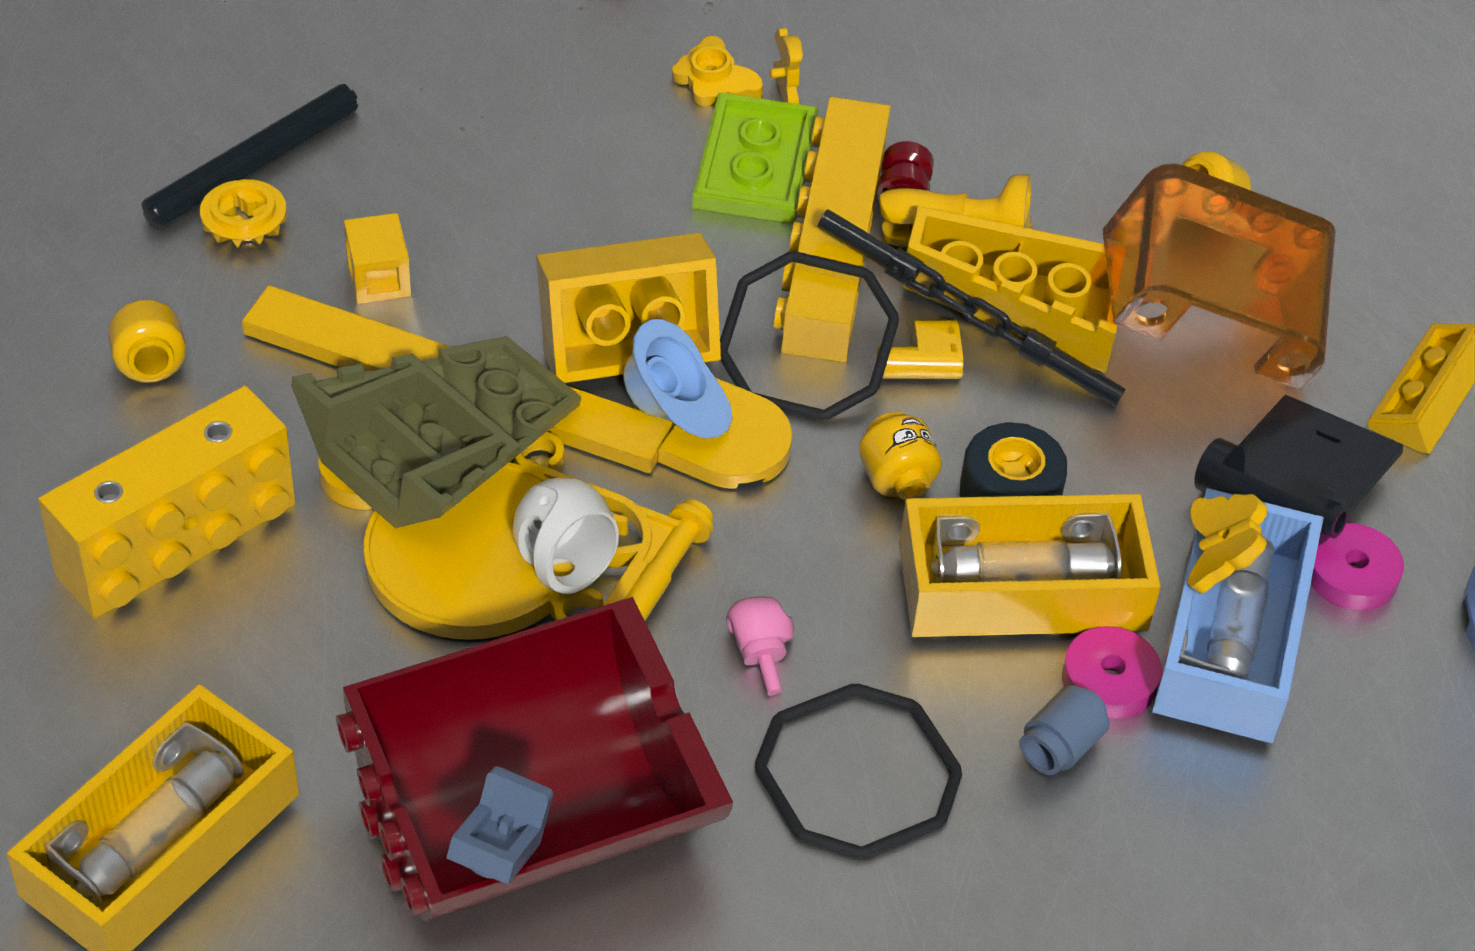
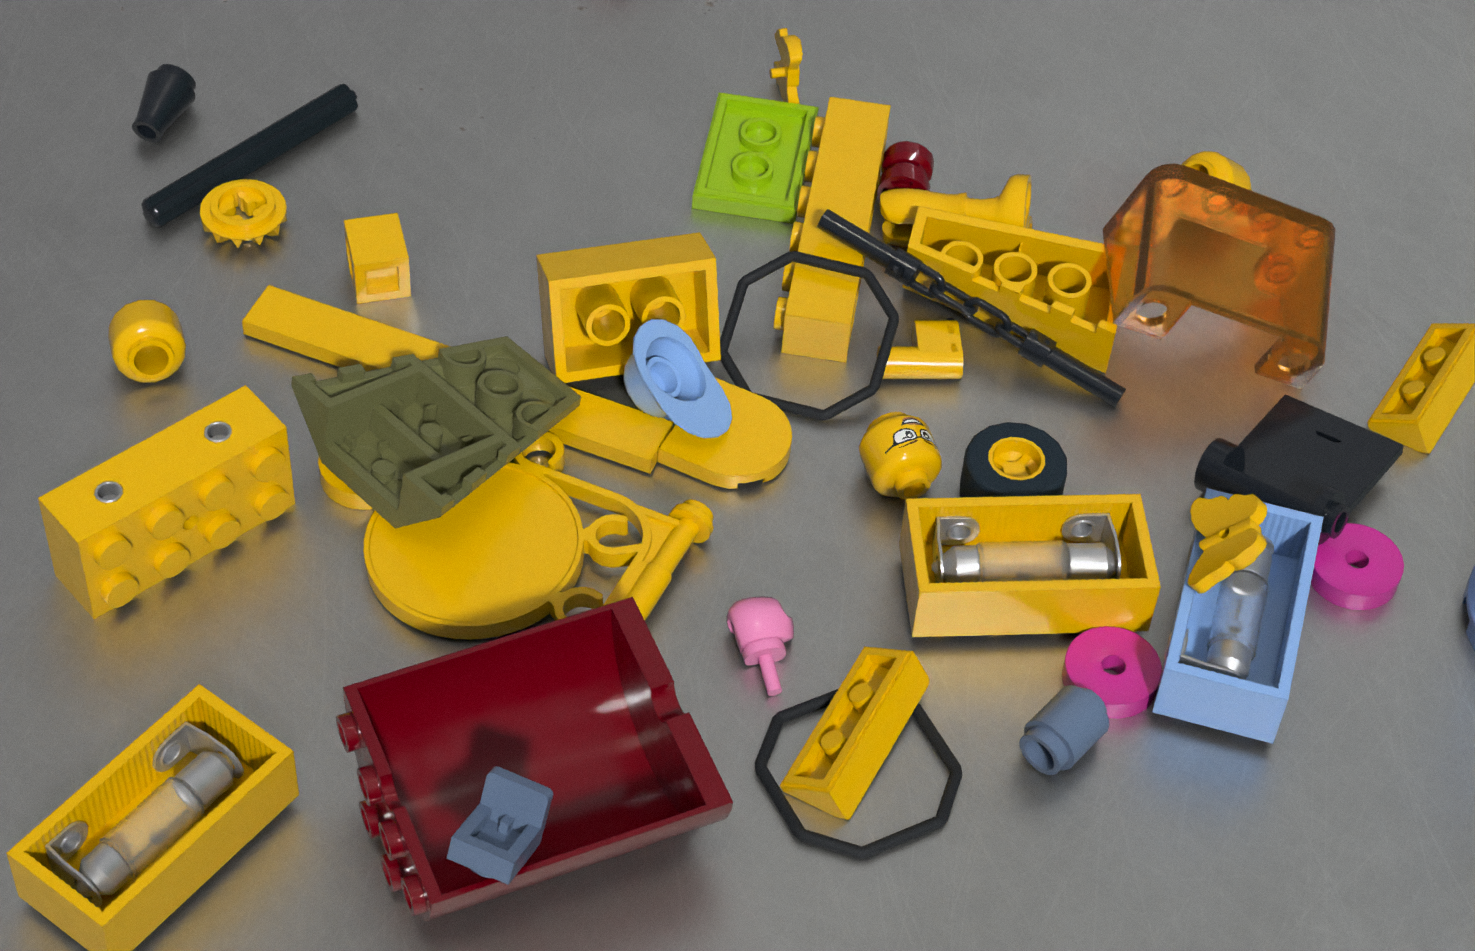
(163, 101): none -> black cone
(565, 524): white helmet -> none
(712, 70): yellow animal -> none
(857, 731): none -> yellow slope

